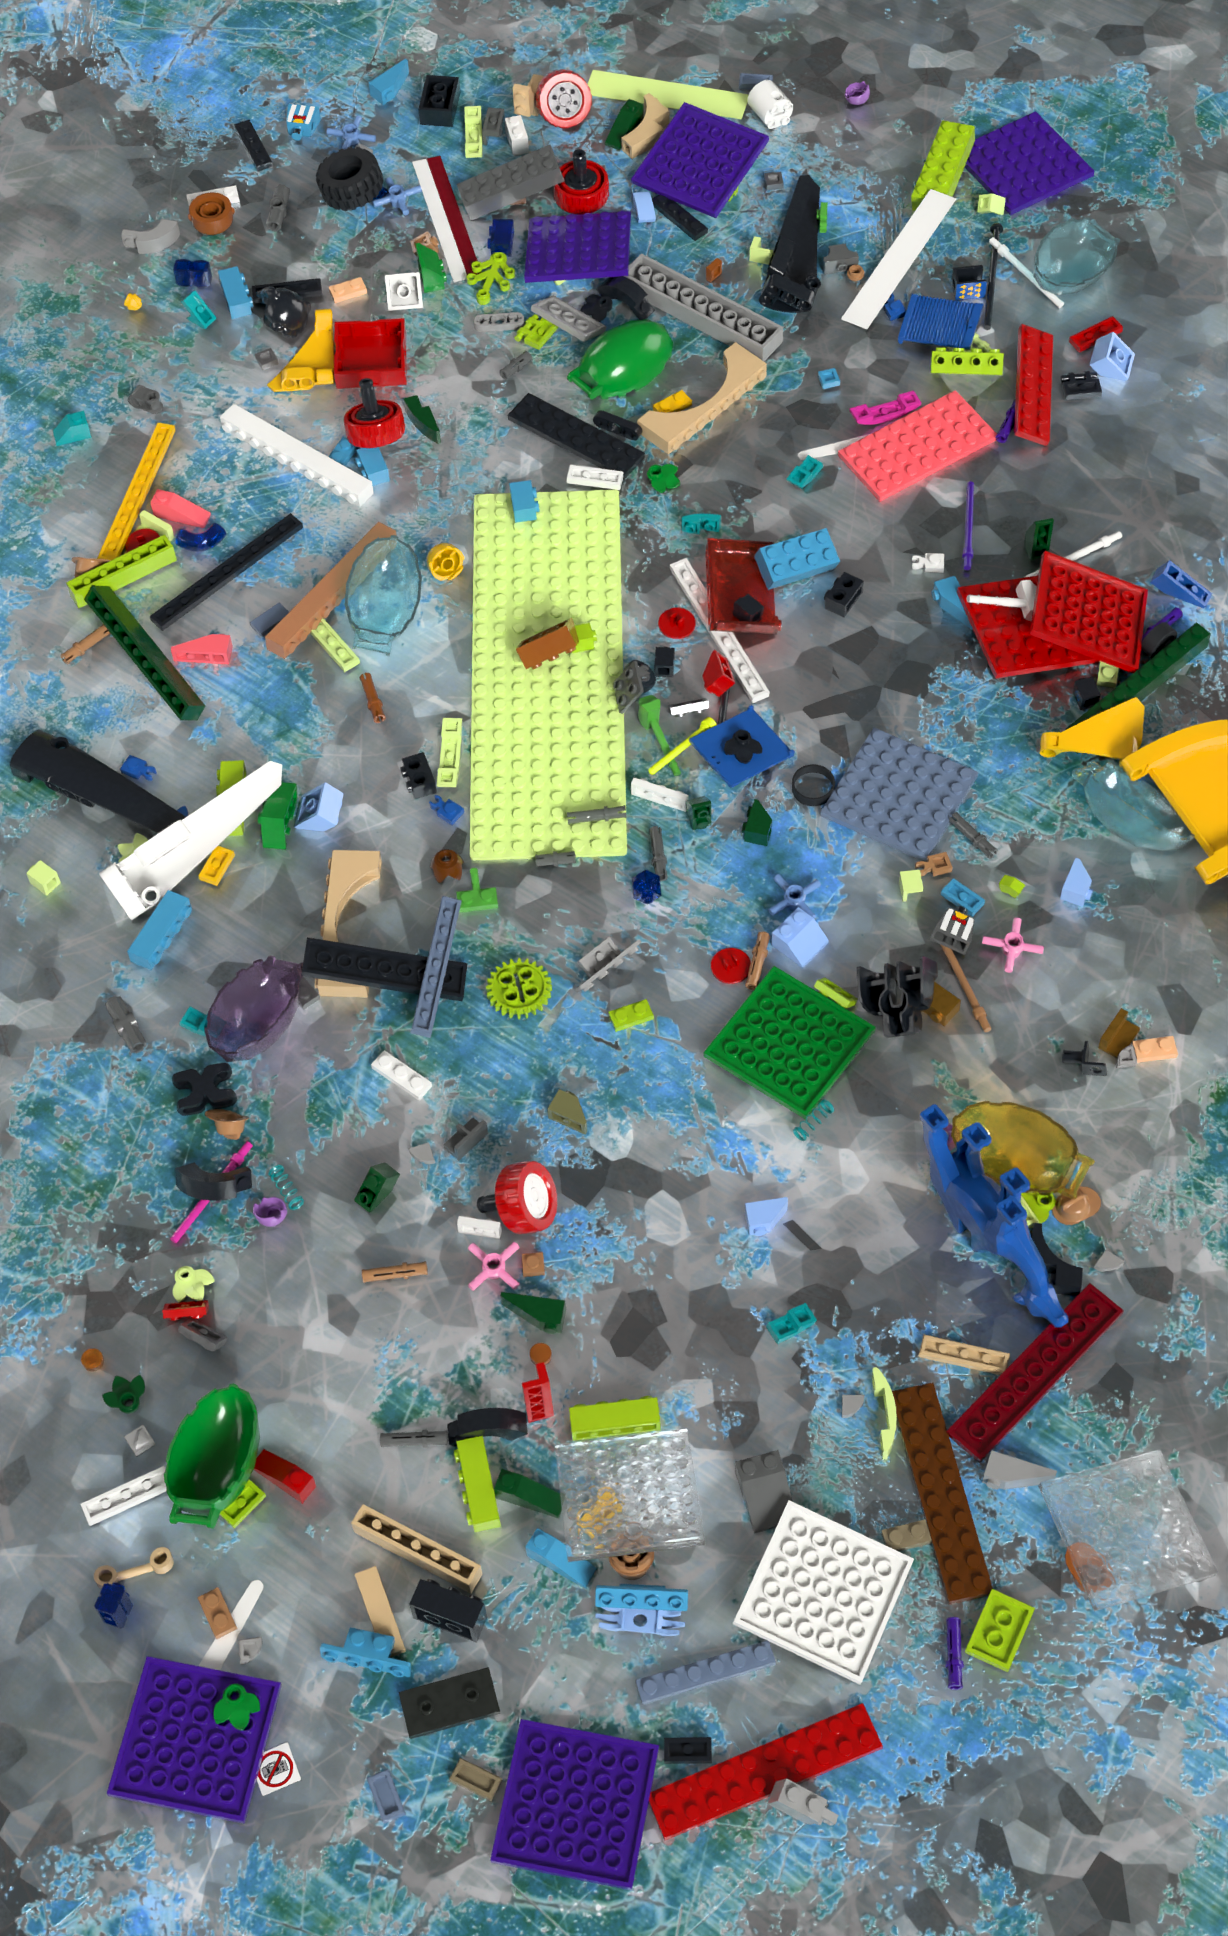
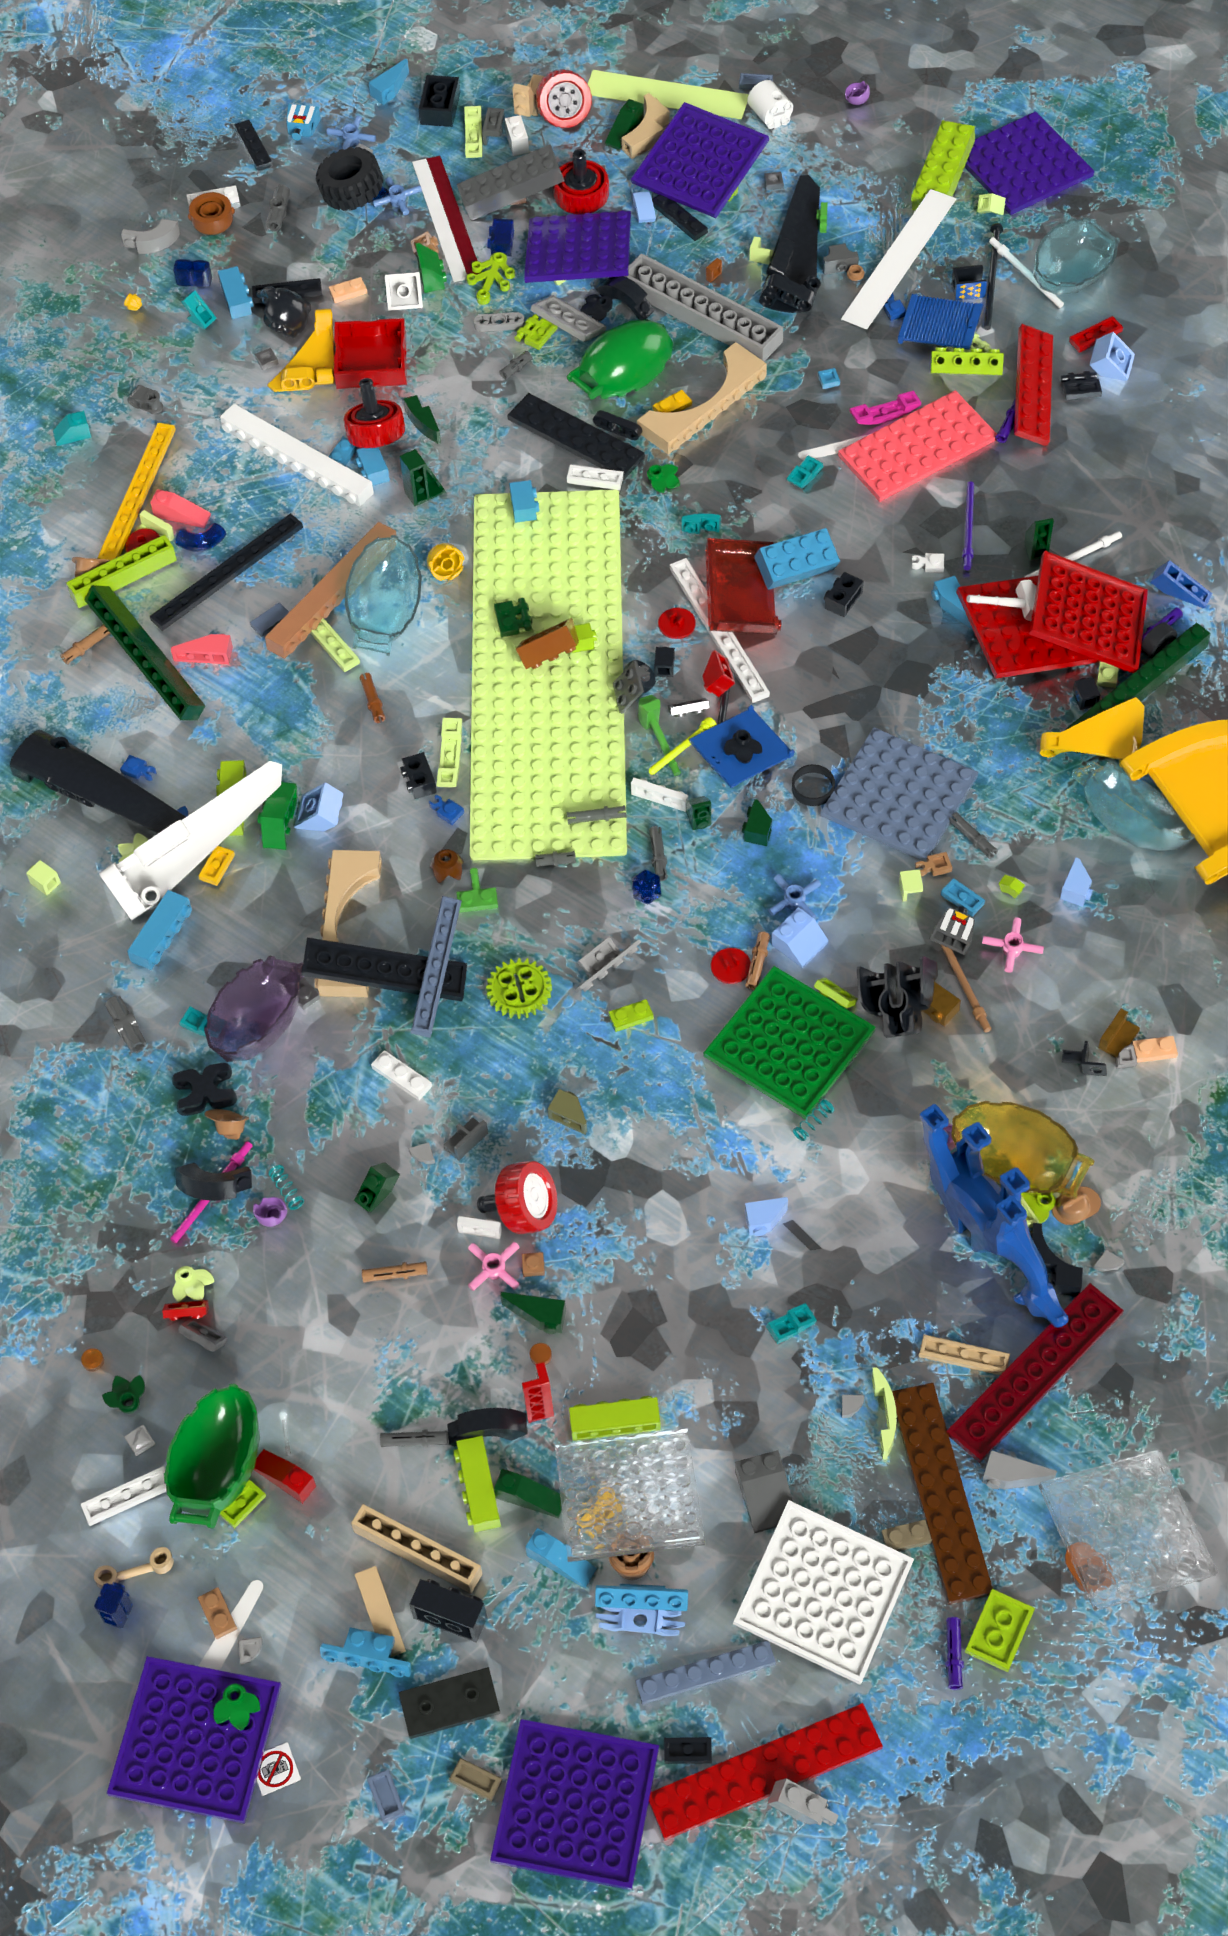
(283, 1416): none -> clear hinge
(418, 479): none -> dark green wedge
(507, 620): none -> dark green plate
(748, 609): black brick -> none

